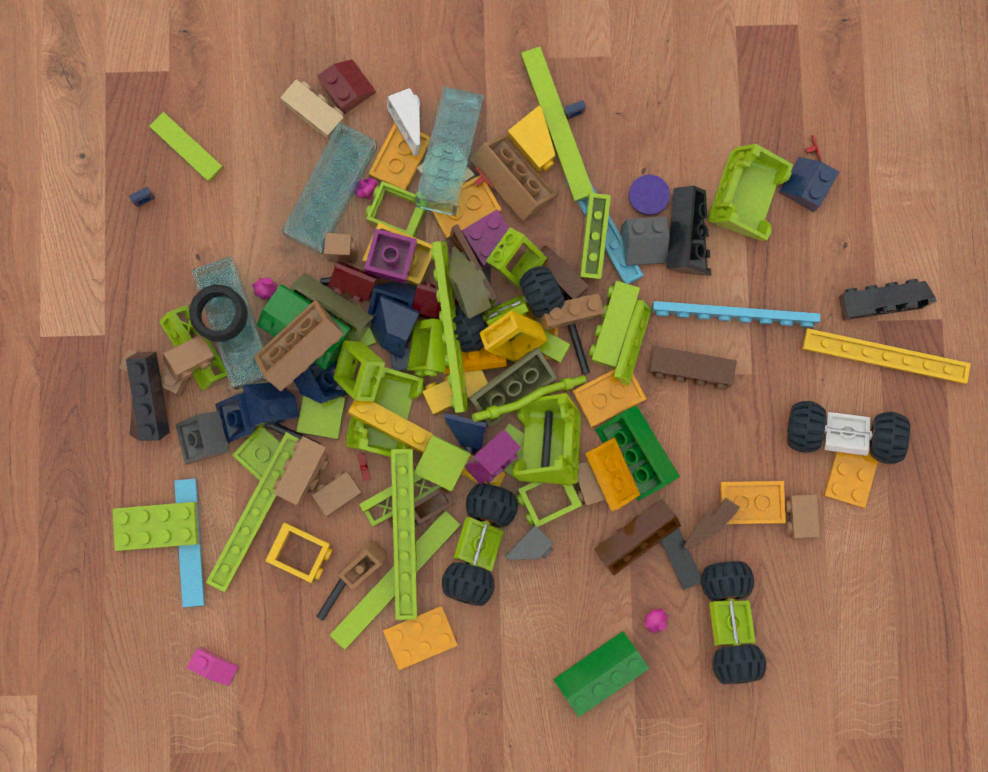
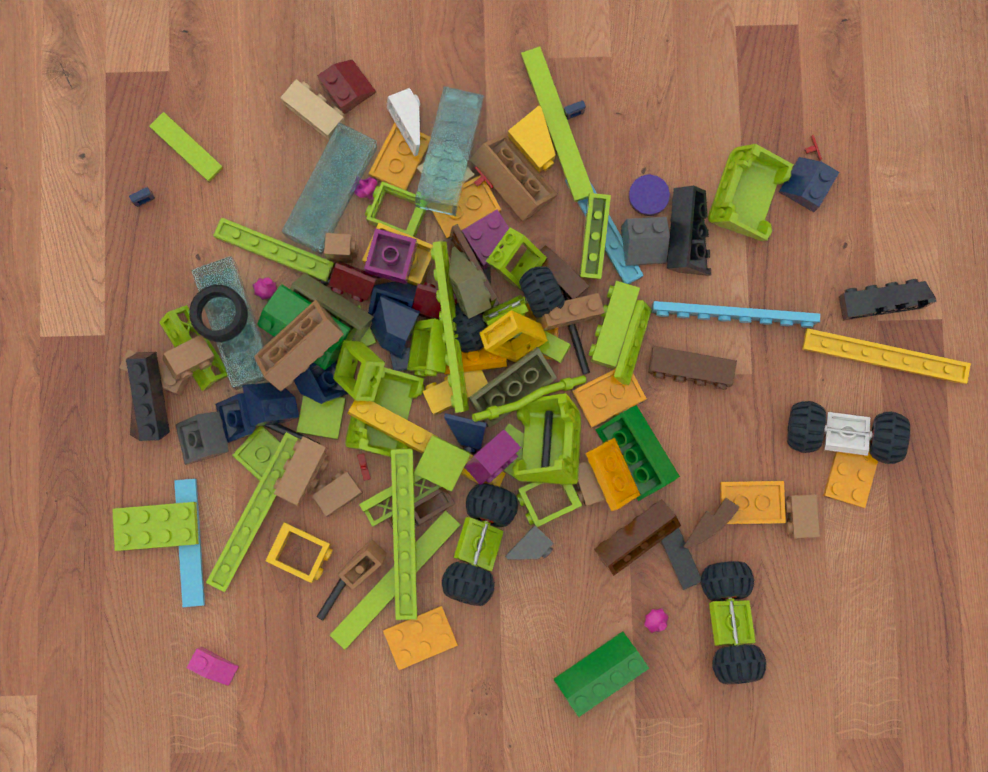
(274, 250): none -> lime tile

